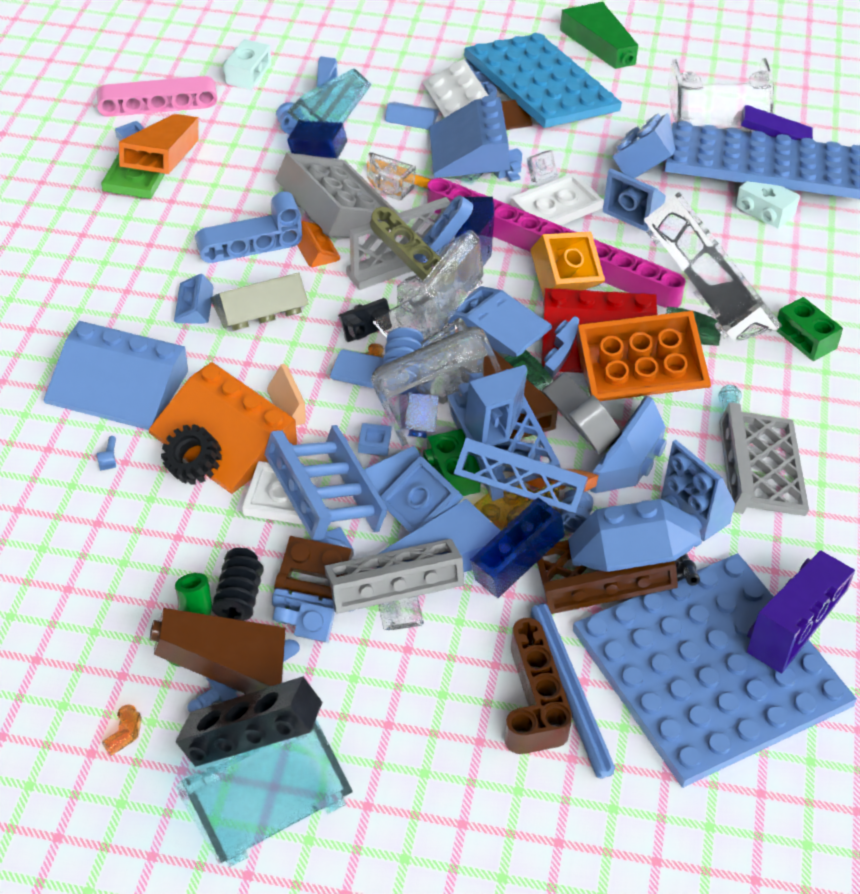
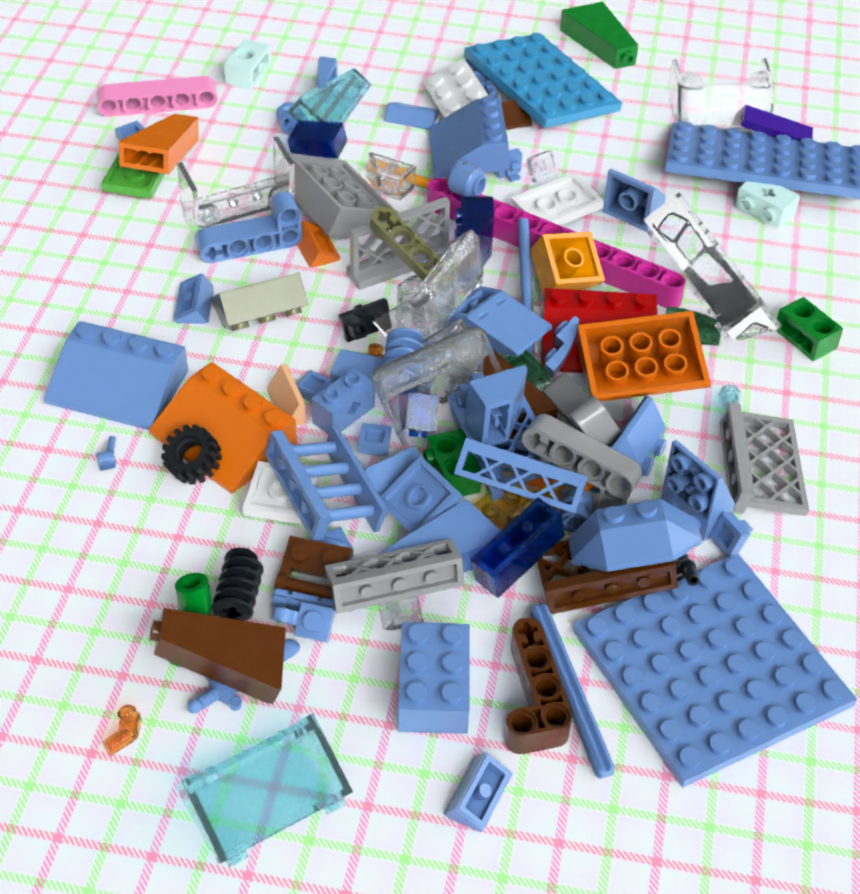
(238, 201): none -> clear windscreen
(249, 721): black brick -> none
(312, 384): none -> medium blue tile
(343, 401): none -> medium blue brick
(434, 678): none -> medium blue brick
(447, 225): medium blue beam -> none
(466, 179): none -> medium blue head
(478, 792): none -> medium blue slope
(525, 268): none -> medium blue bar
(585, 456): none -> light grey beam
(645, 146): medium blue slope -> none
(730, 534): none -> medium blue tile
(798, 610): dark purple wedge -> none

